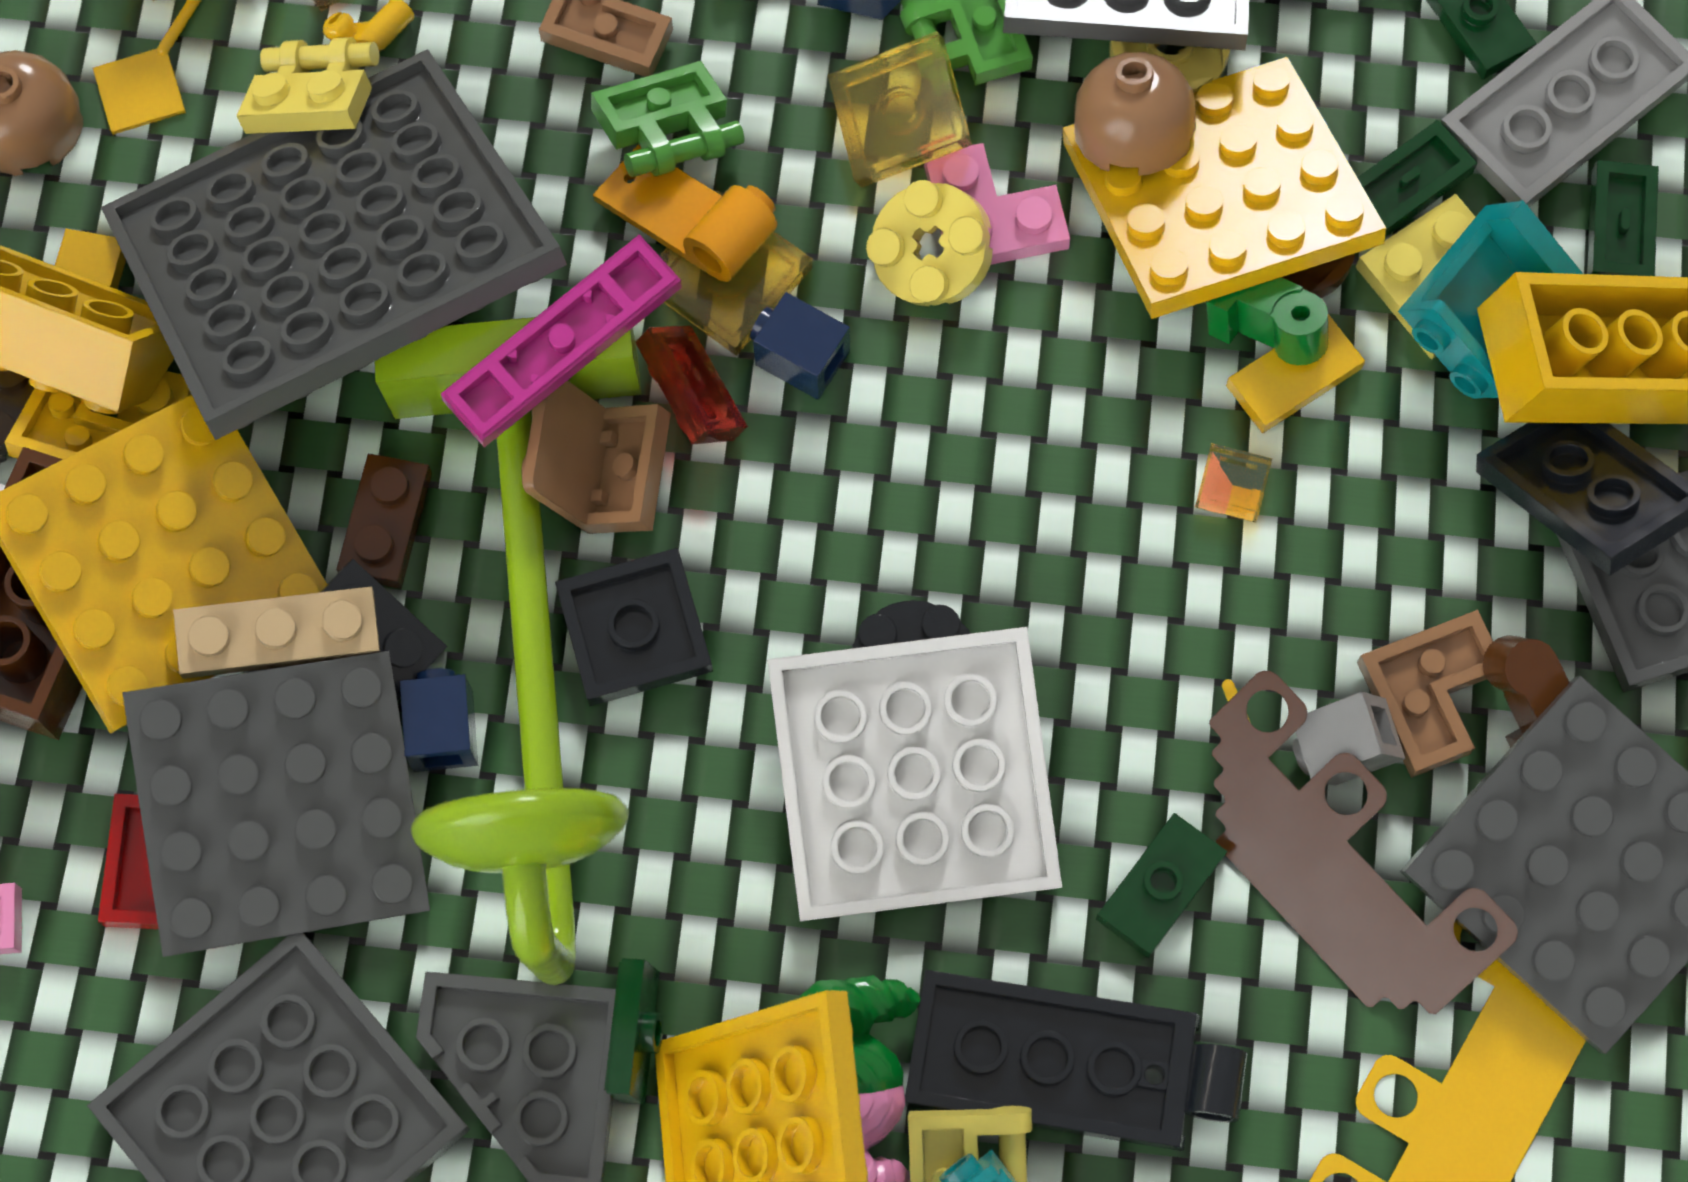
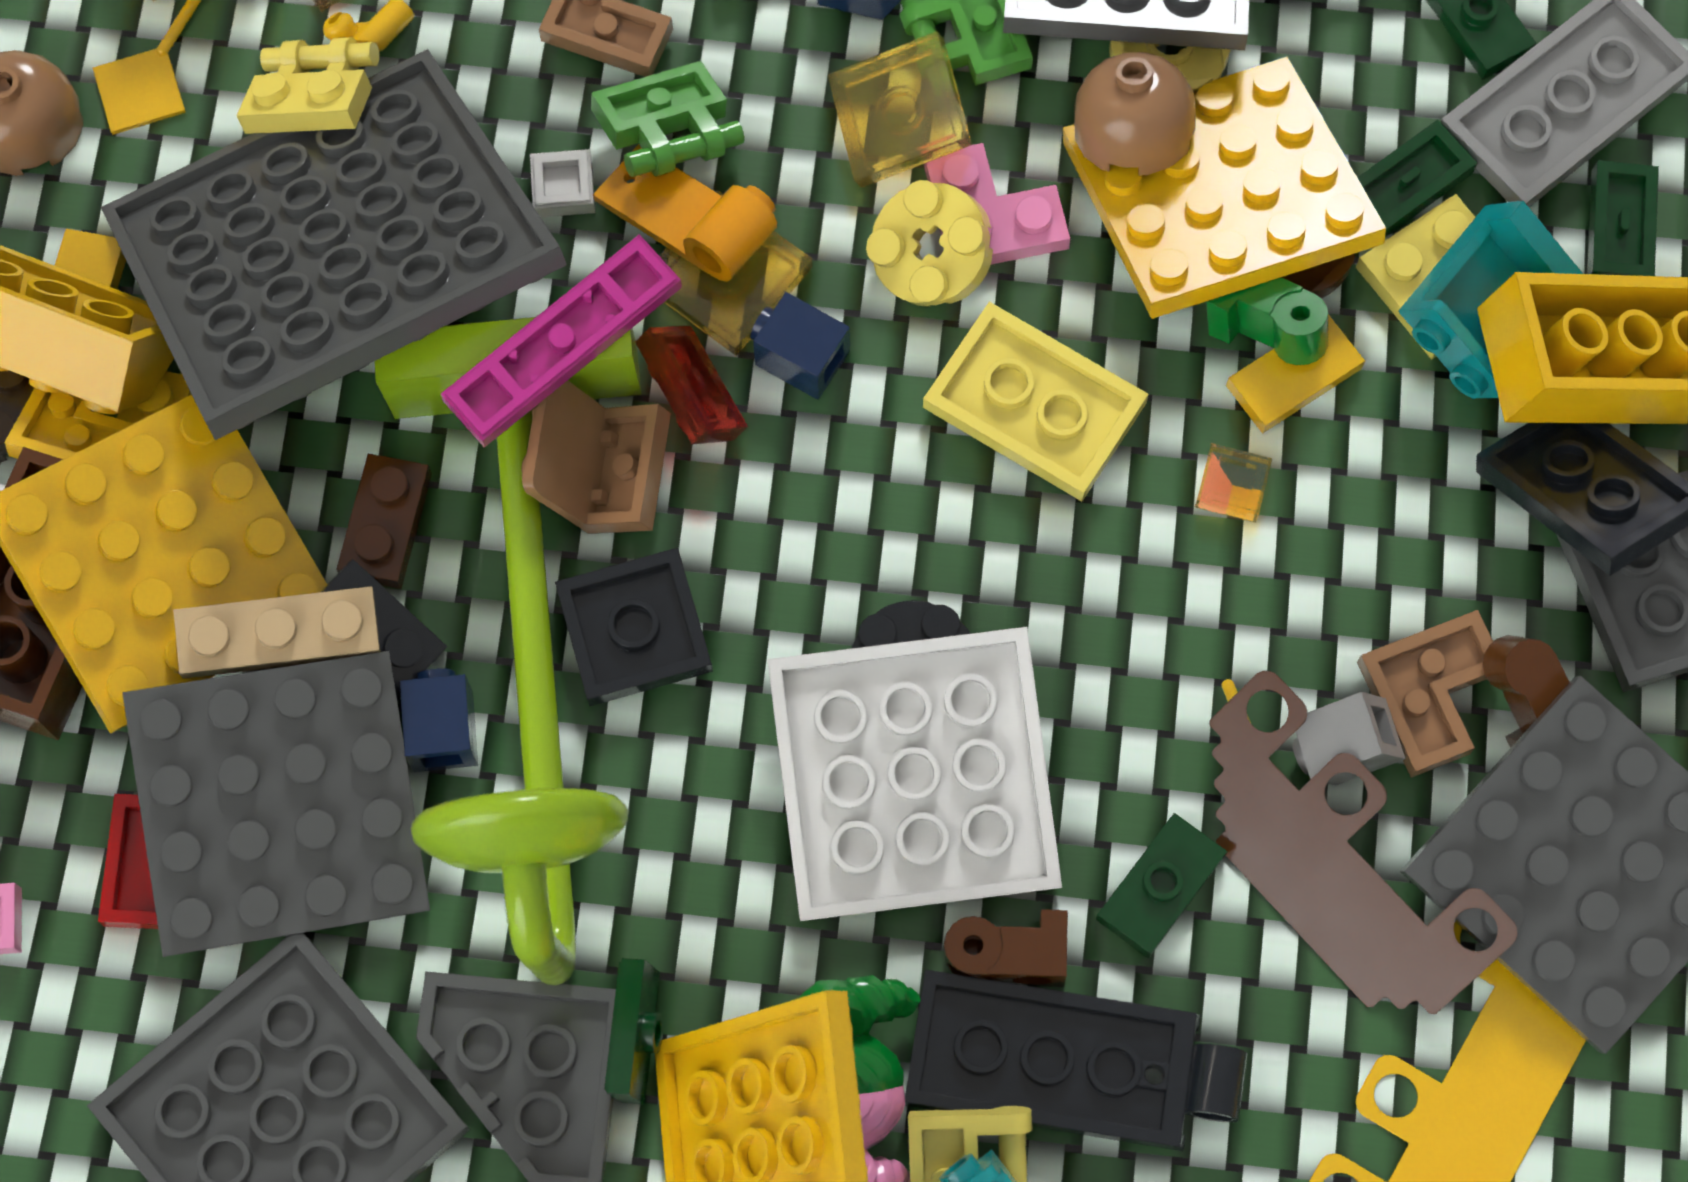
(562, 183): none -> white tile
(1010, 953): none -> reddish brown leg
(1035, 401): none -> light yellow plate

